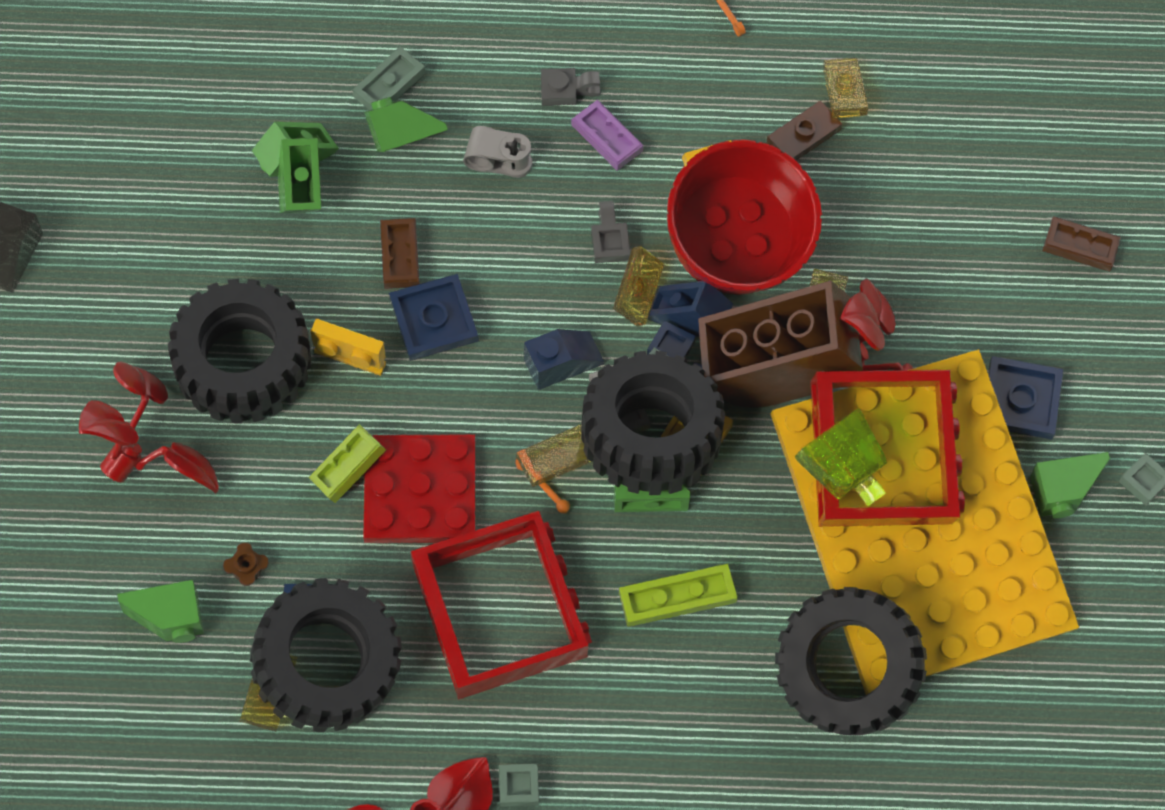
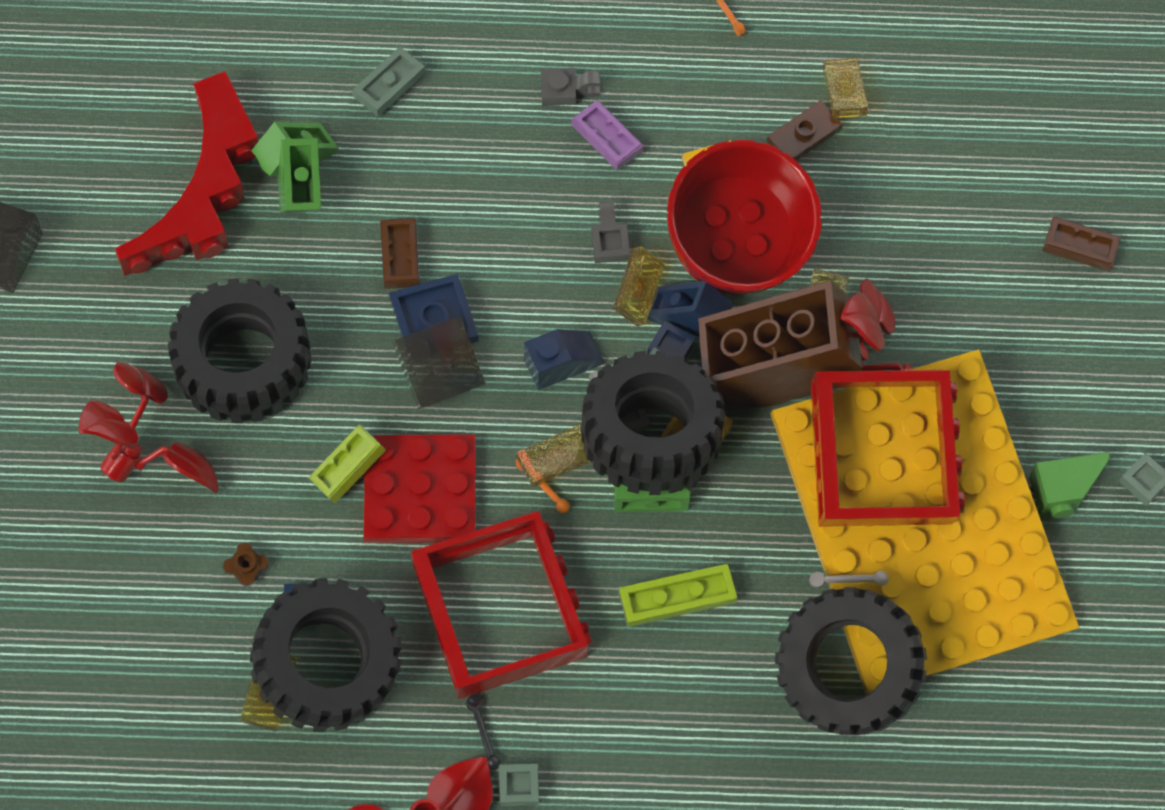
(166, 610): bright green slope -> none
(214, 186): none -> red arch
(348, 347): yellow plate -> none
(399, 124): bright green slope -> none
(438, 362): none -> clear smoke slope
(473, 704): none -> black hinge
(496, 151): light grey piece -> none
(817, 579): none -> light grey hinge
(846, 459): clear neon green torso -> none
(1027, 395): dark blue plate -> none

